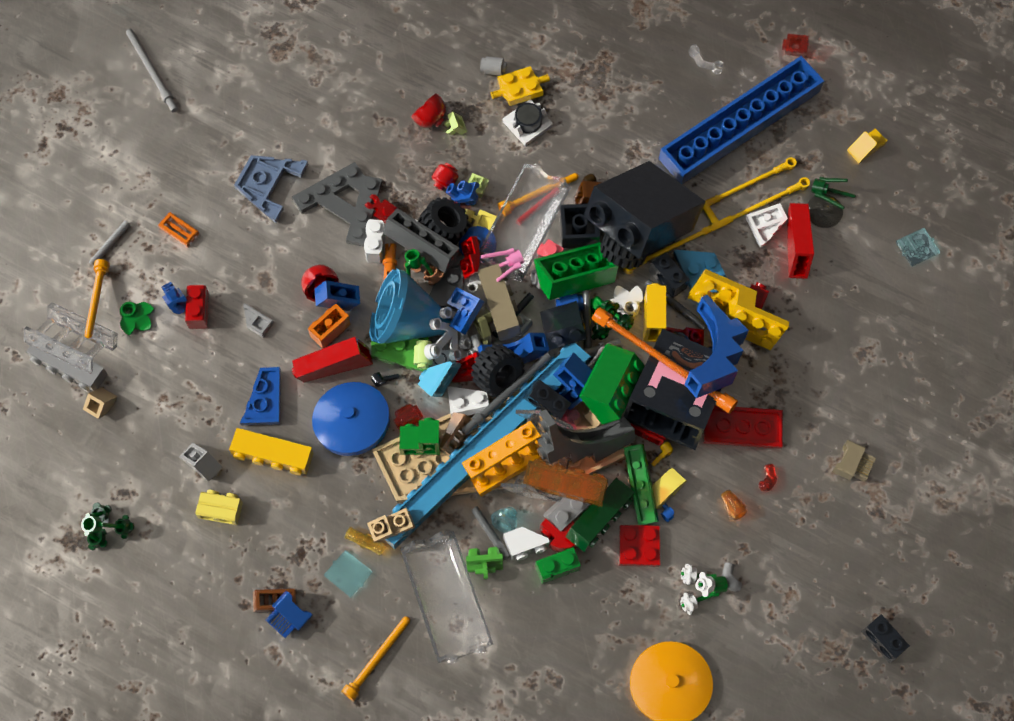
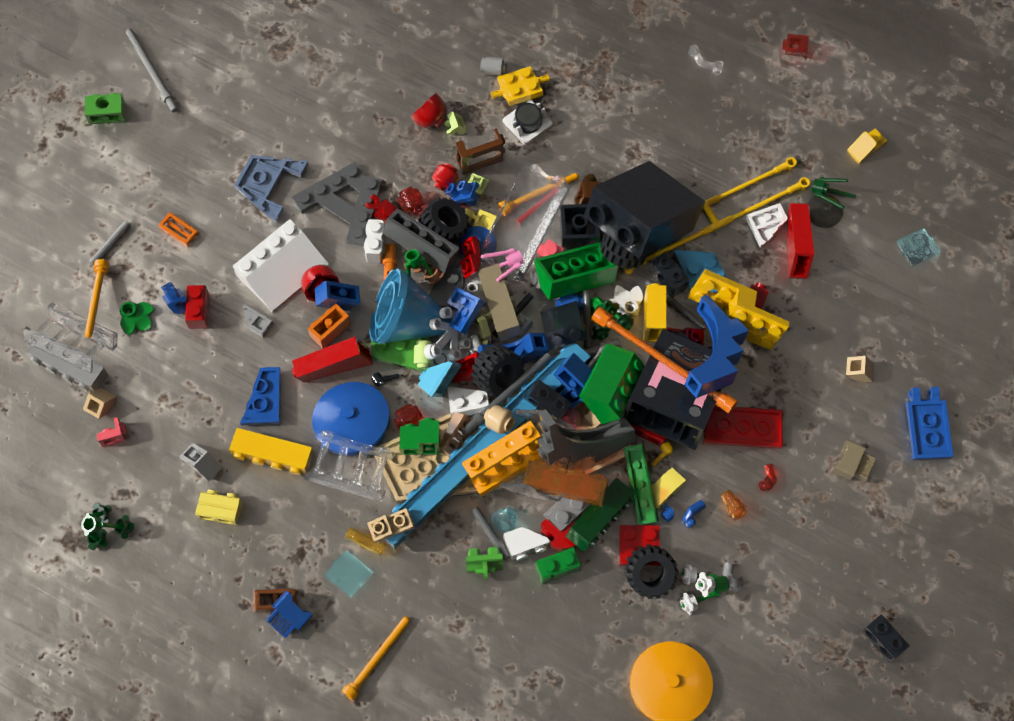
(96, 113): none -> bright green brick
(112, 436): none -> coral bracket
(277, 265): none -> white slope
(336, 479): none -> clear fence
(411, 200): none -> clear red head
(446, 597): clear cylinder -> none
(463, 155): none -> reddish brown panel
(499, 419): none -> tan head
(660, 585): none -> black tyre
(691, 512): none -> blue arm
(740, 120): blue brick -> none
(860, 369): none -> tan brick
(928, 425): none -> blue tile

